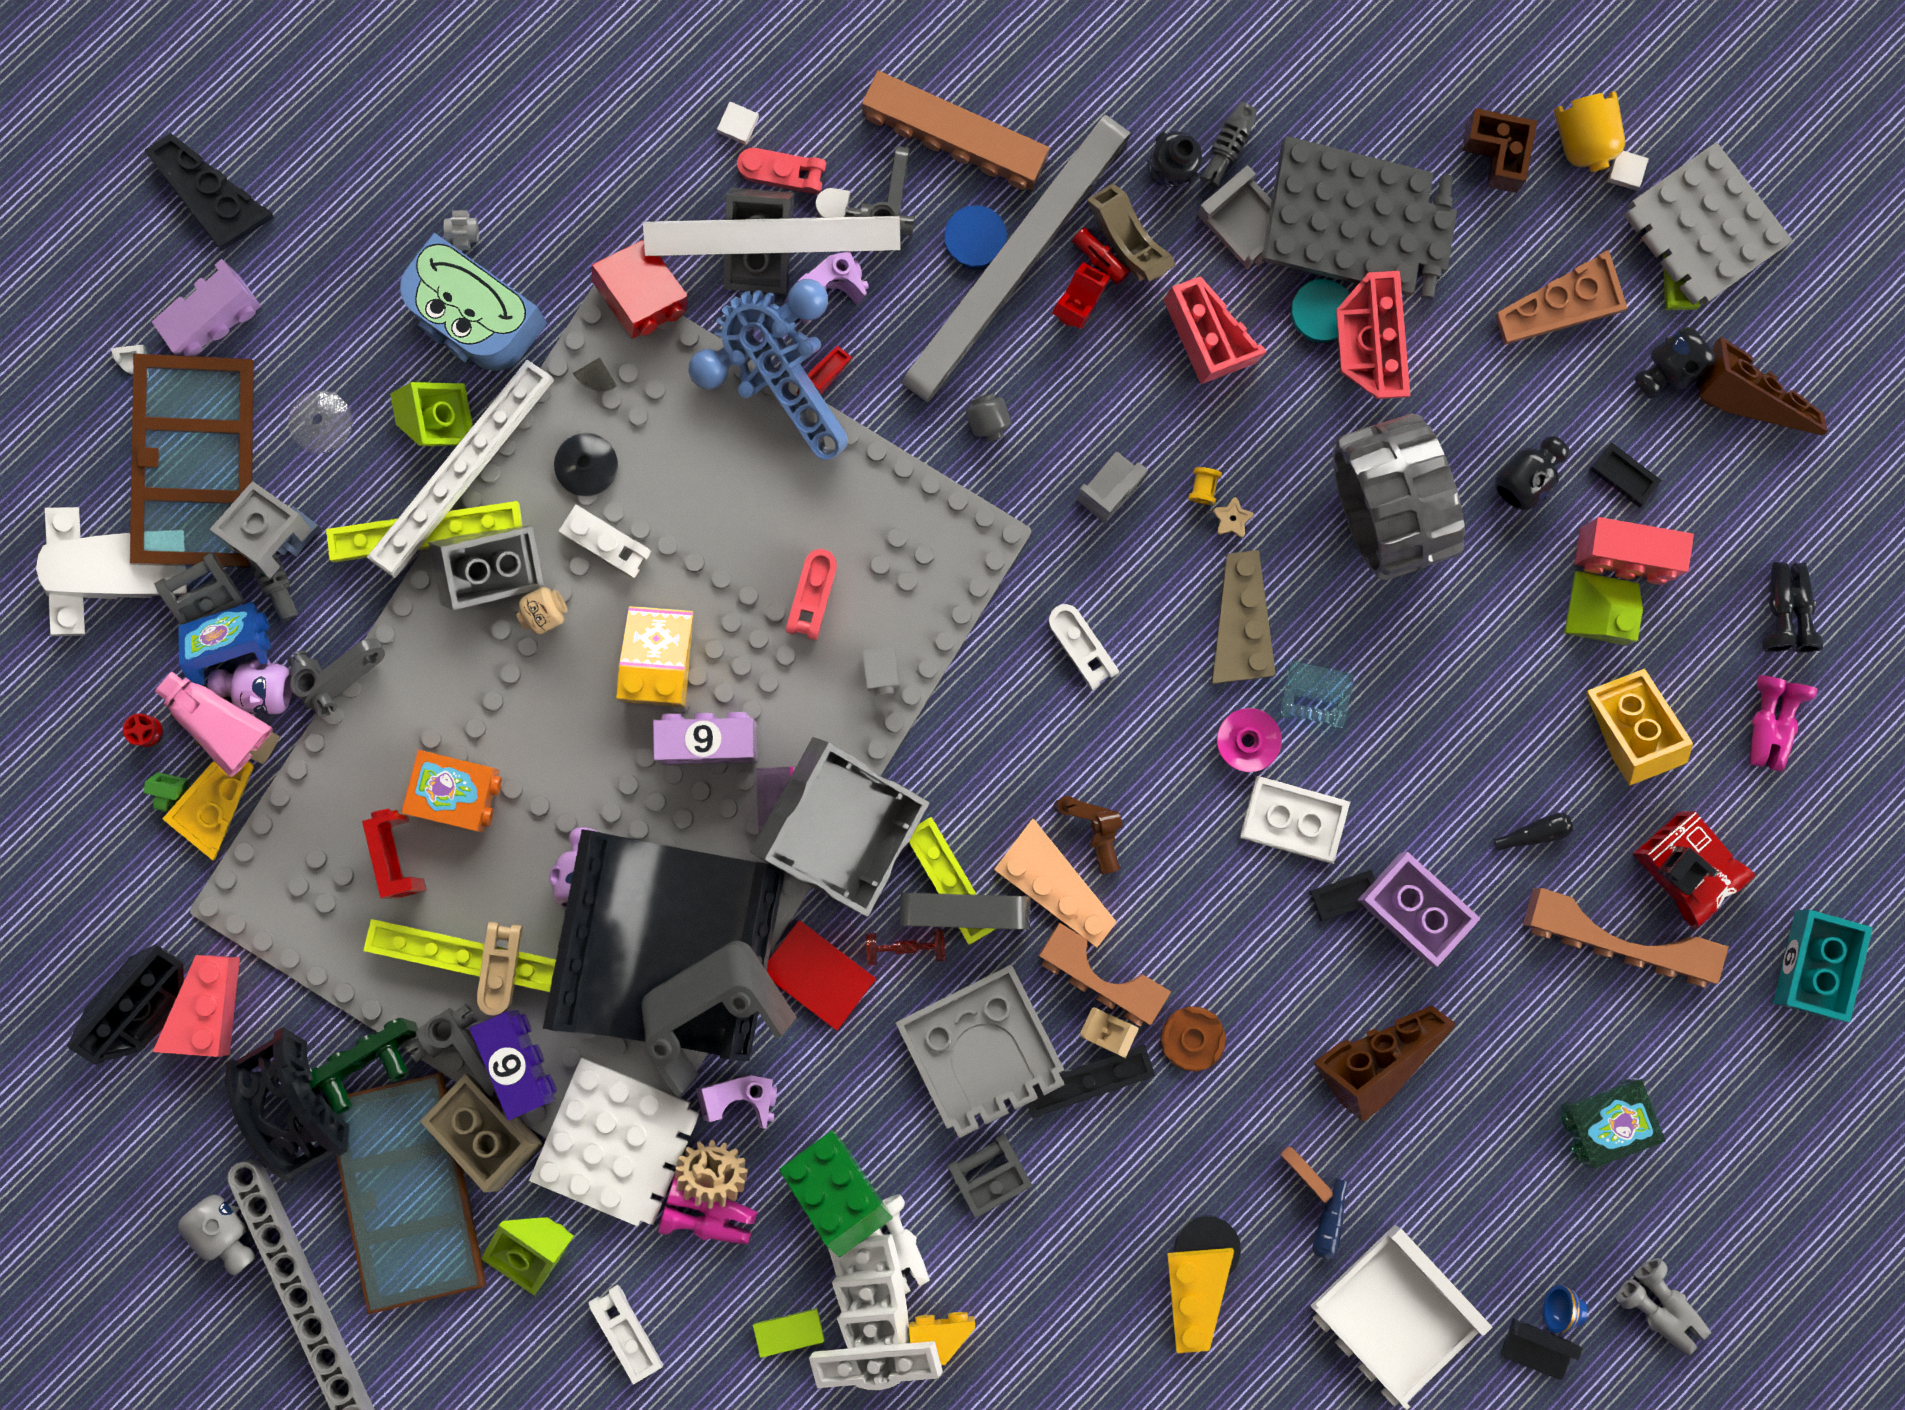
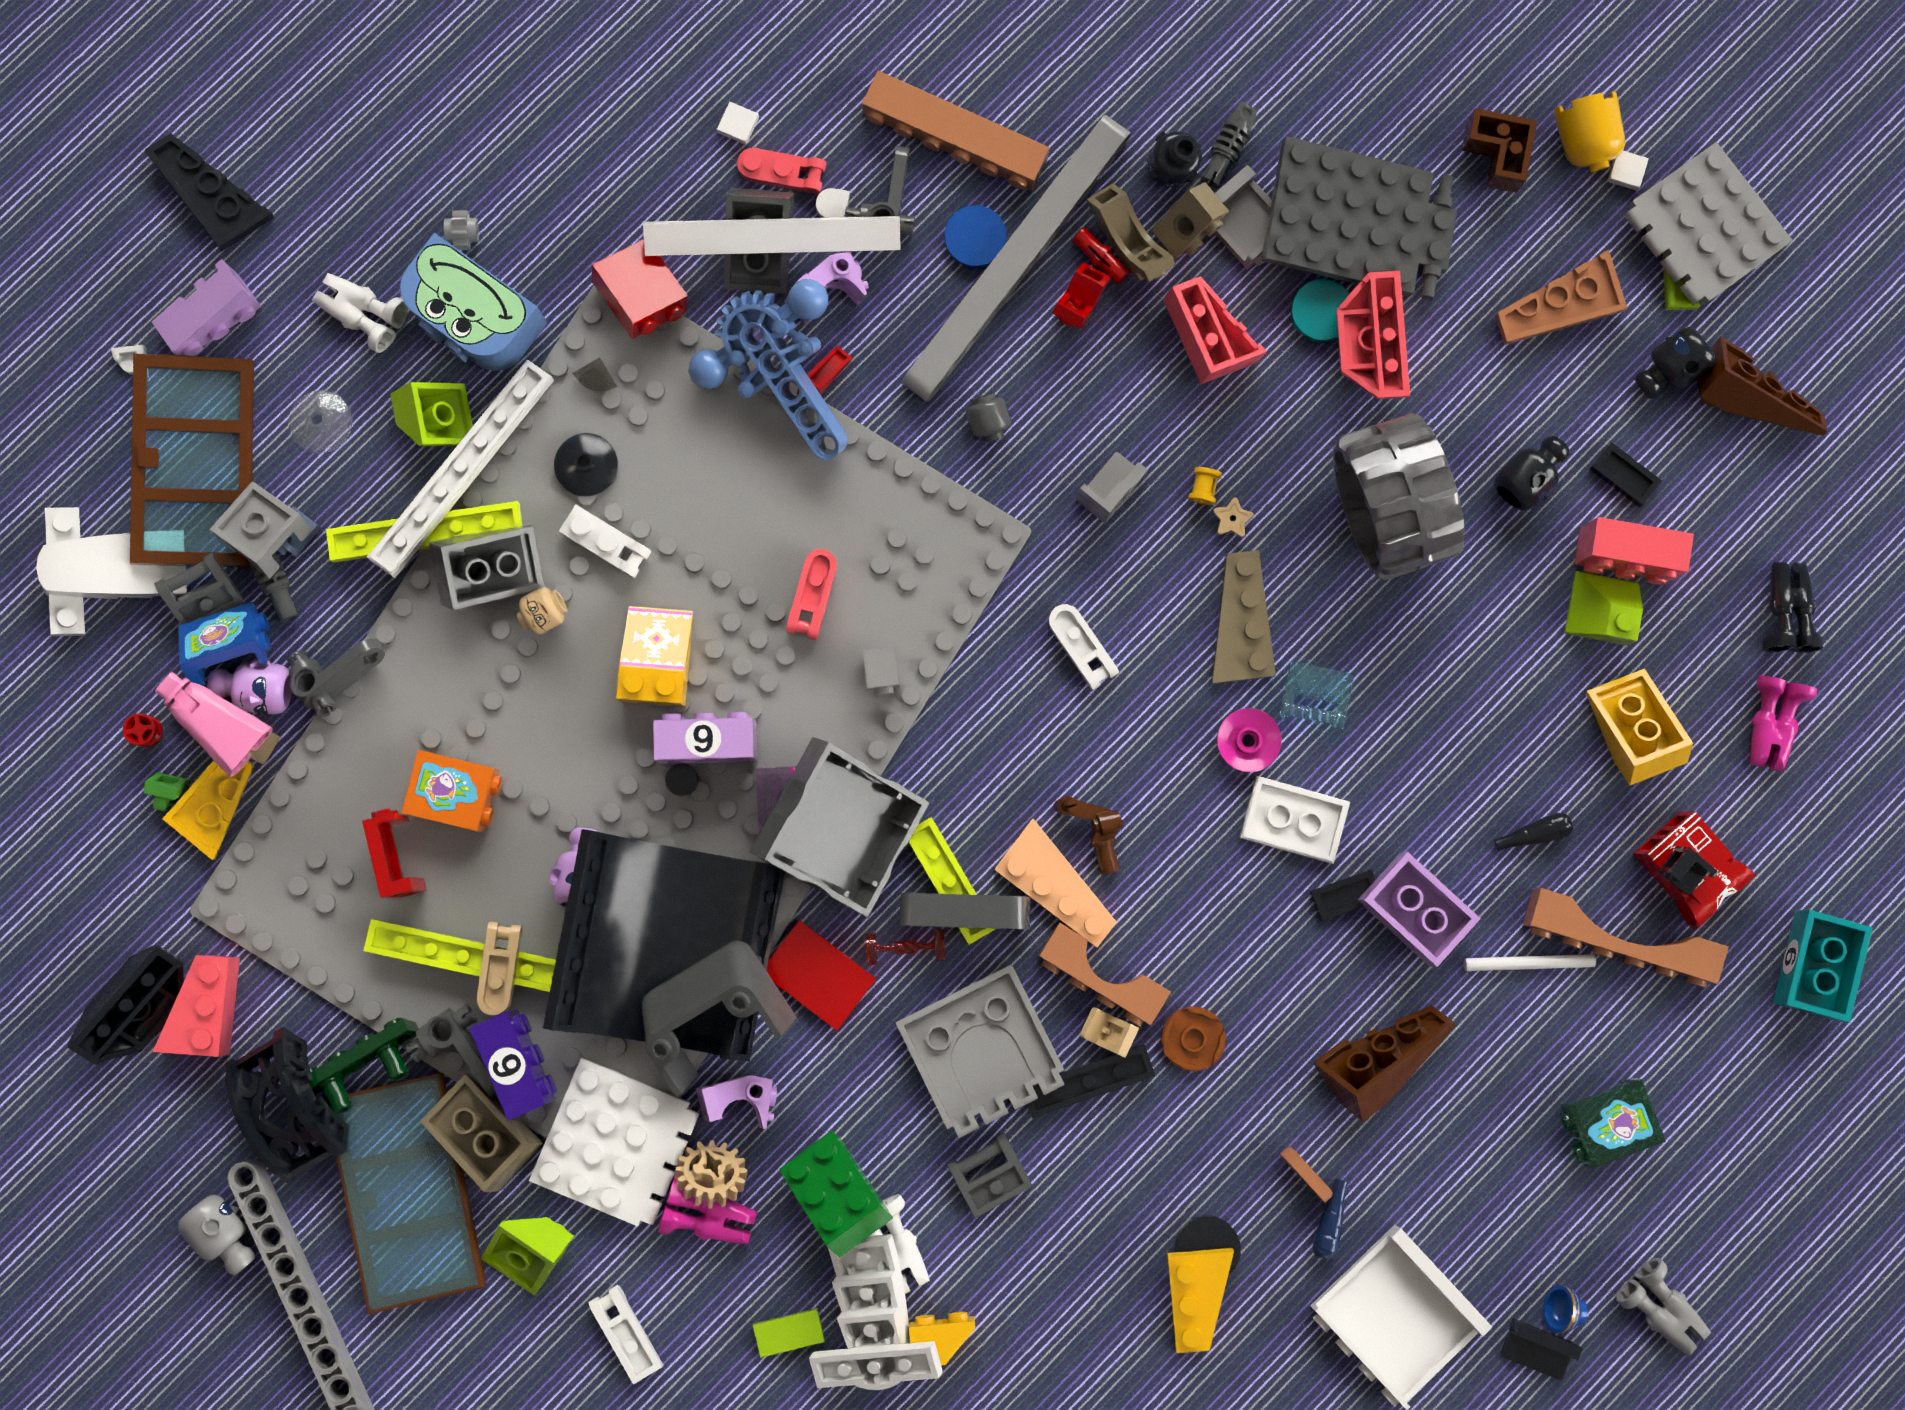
(349, 309): none -> white piece
(681, 779): none -> black tile
(1175, 227): none -> dark tan brick
(1529, 962): none -> white bar

